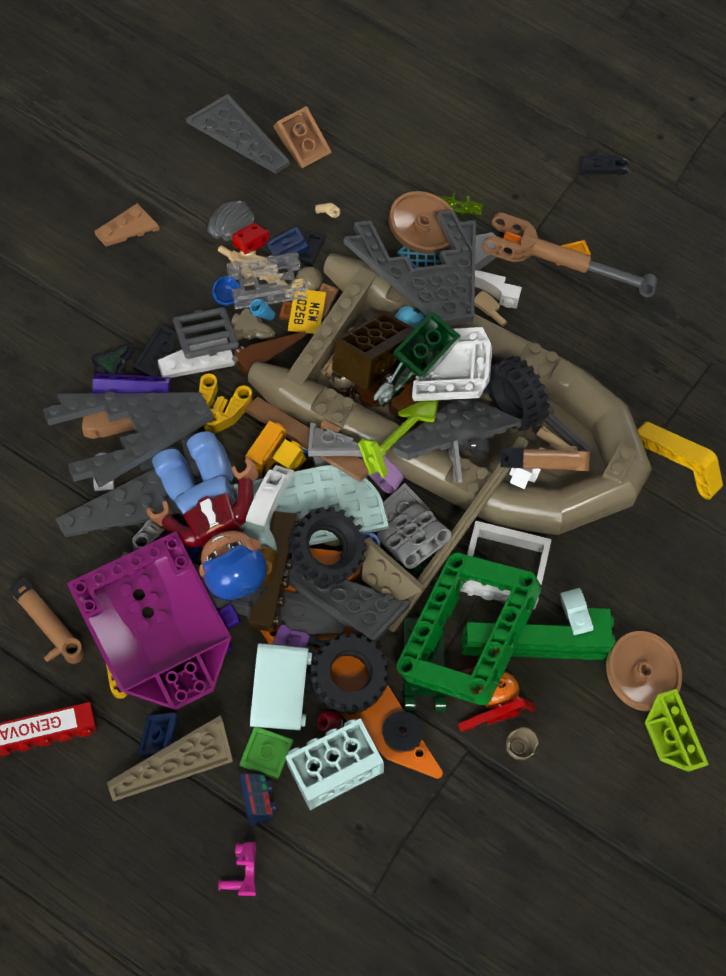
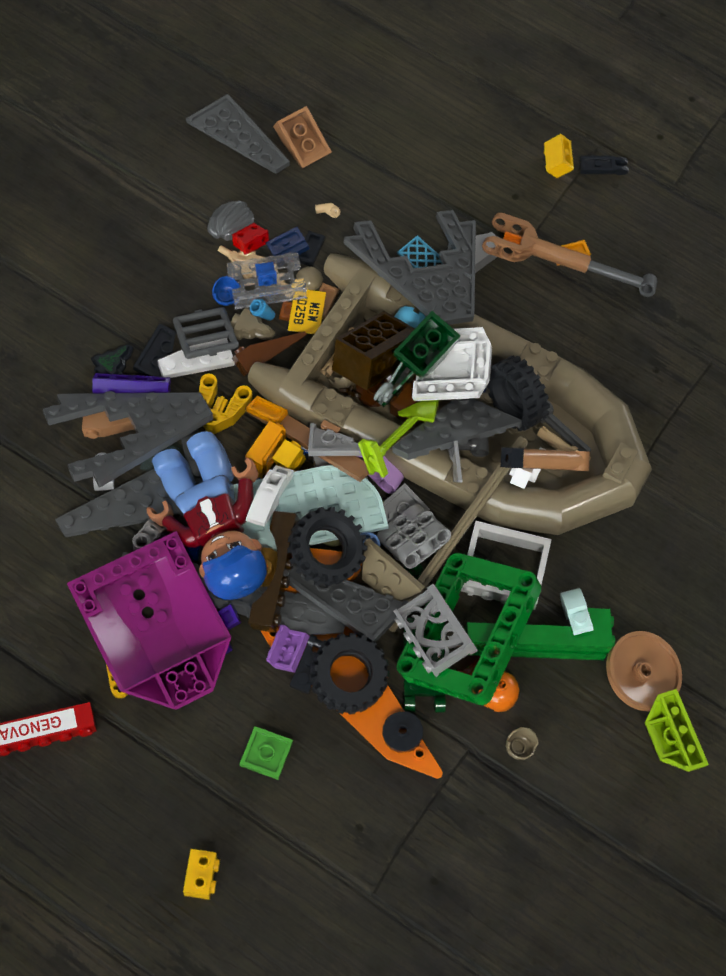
(48, 622): medium nougat piece -> none
(127, 224): medium nougat wing -> none
(158, 733): dark blue slope -> none
(190, 755): dark tan wing -> none
(200, 874): none -> yellow brick
(246, 851): dark pink piece -> none
(256, 798): dark blue slope -> none
(266, 274): none -> blue bracket
(266, 410): none -> light orange tile
(279, 687): light aqua windscreen -> none
(329, 720): dark red piece -> none
(338, 776): light aqua brick -> none
(415, 222): medium nougat dish -> none
(459, 636): none -> light grey fence
(465, 208): clear neon green piece -> none
(489, 306): tan piece -> none
(496, 286): white slope -> none
(499, 713): red wing -> none
(558, 156): none -> yellow brick
(687, 453): yellow beam -> none

